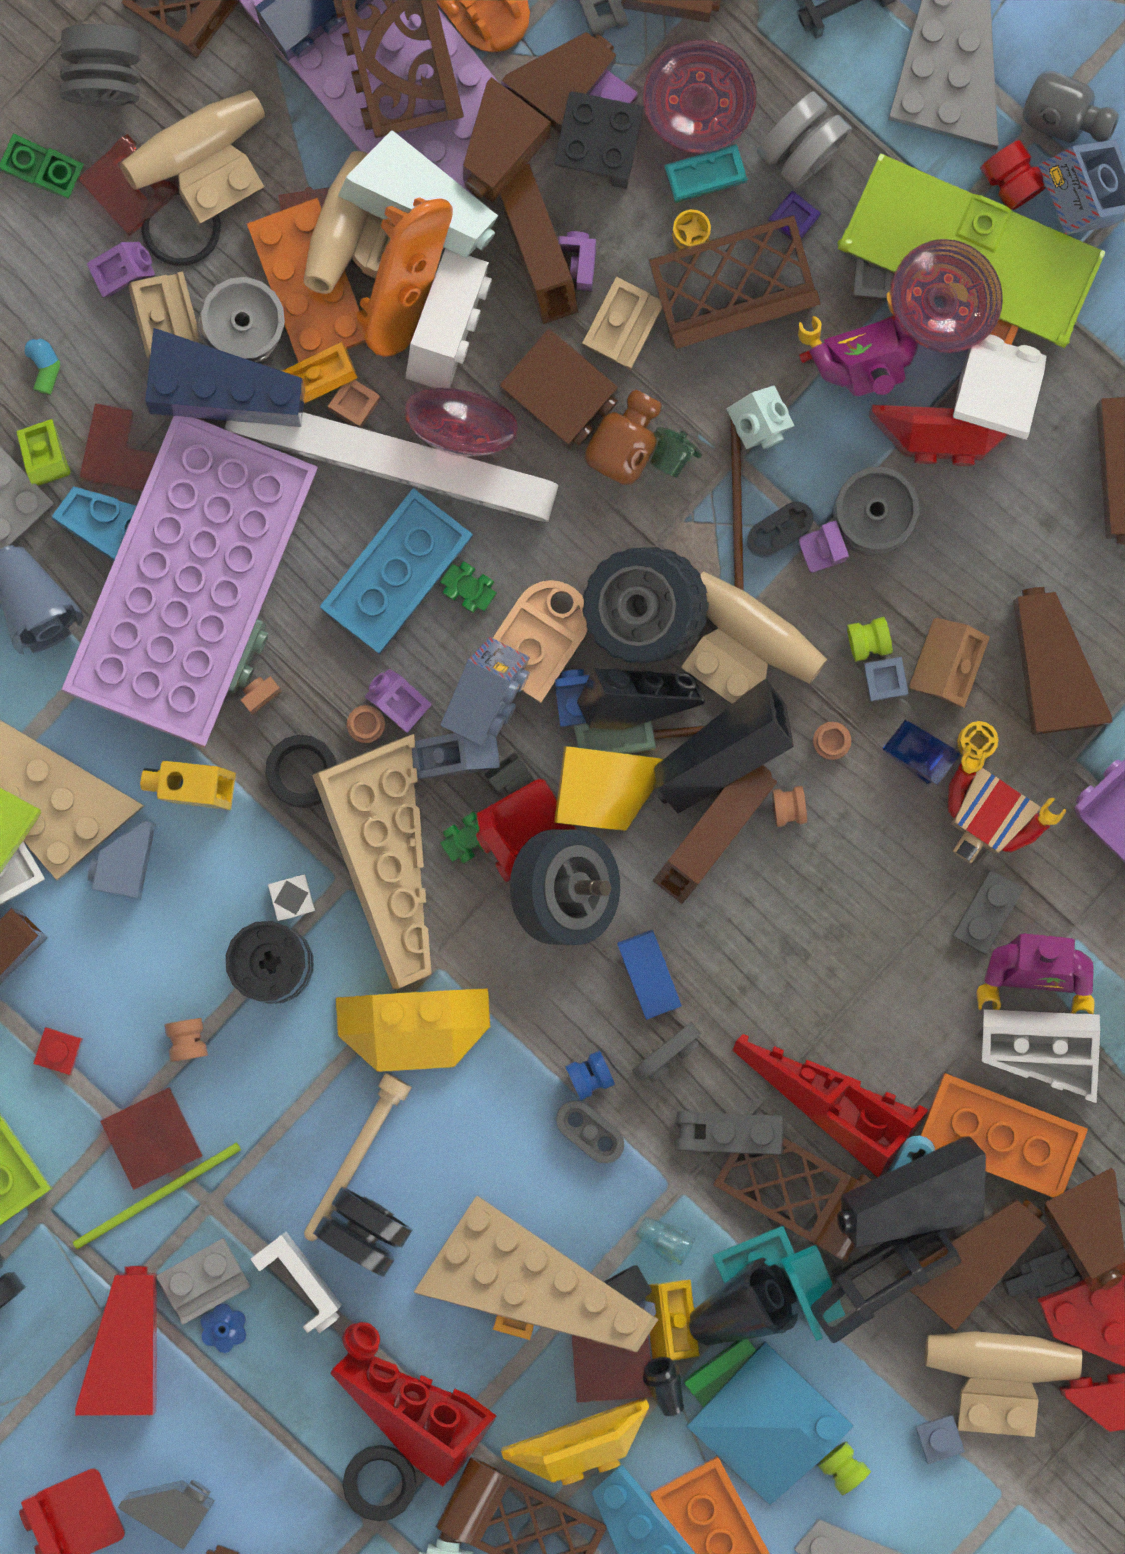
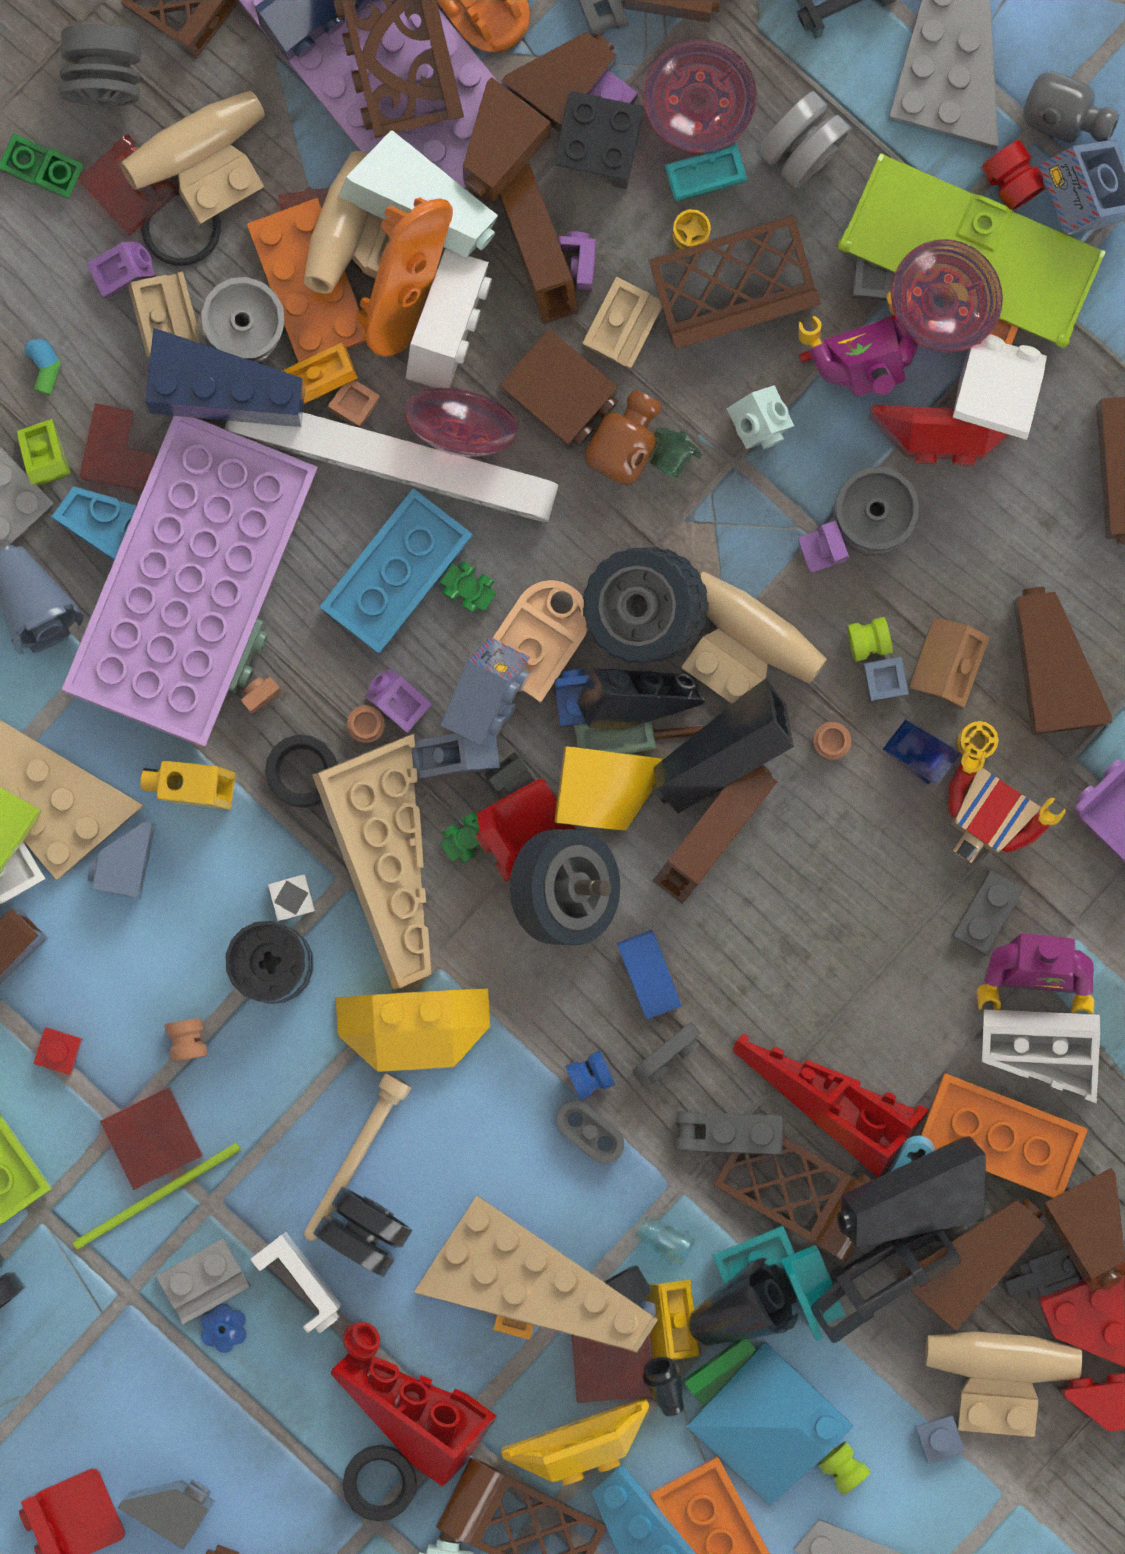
(124, 1355): red slope -> none
(737, 508): reddish brown axle -> none
(774, 522): black beam -> none
(789, 806): nougat wheel -> none
(804, 214): dark purple tile -> none

